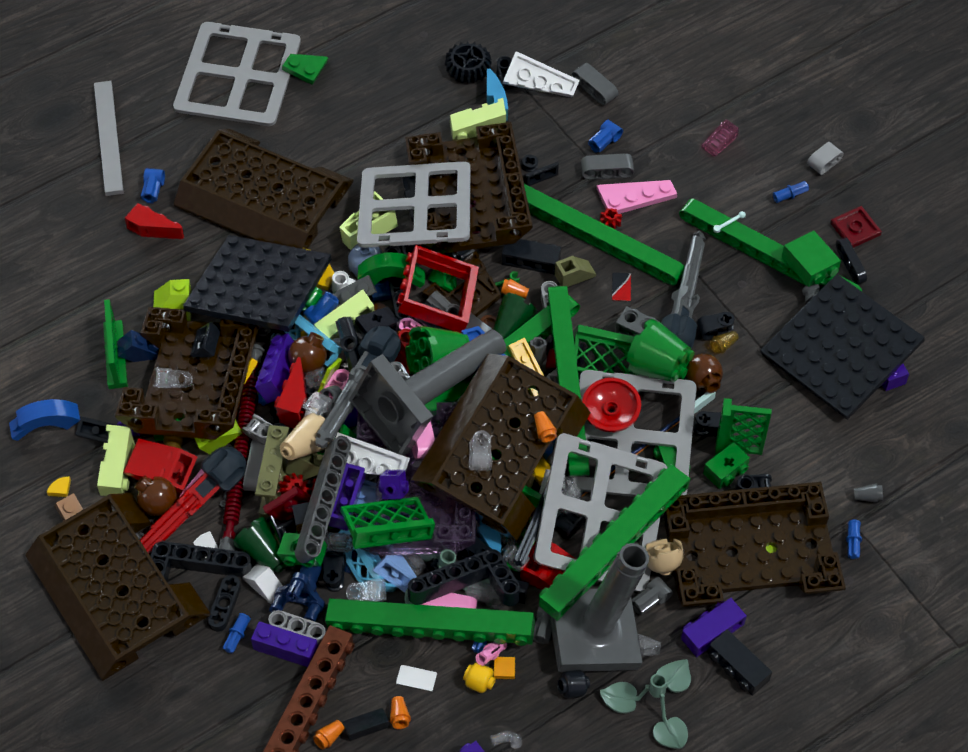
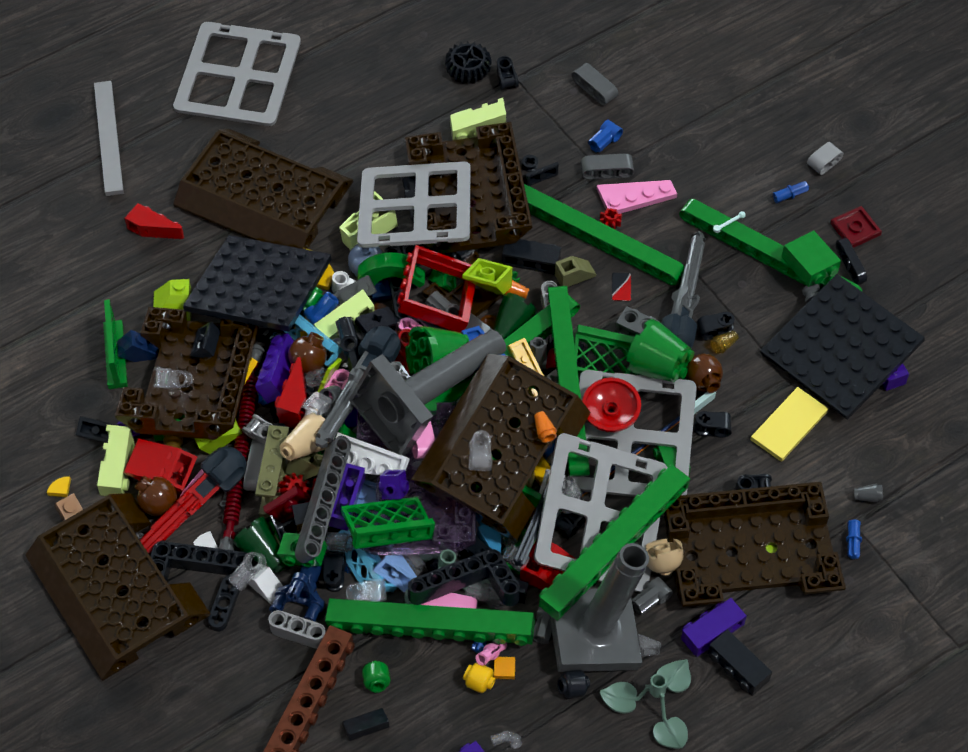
(44, 413): blue arch -> none
(152, 182): blue piece -> none
(236, 633): blue axle -> none
(246, 571): none -> clear piece
(284, 644): dark purple brick -> none
(305, 66): green wing -> none
(327, 735): orange cone -> none
(376, 676): none -> green head
(399, 713): orange cone -> none
(416, 677): white sticker -> none
(490, 276): none -> lime slope
(495, 90): dark azure slope -> none
(537, 76): white wing -> none
(726, 466): green brick -> none
(727, 129): clear pink slope -> none
(727, 427): green fence -> none
(789, 424): none -> light yellow tile

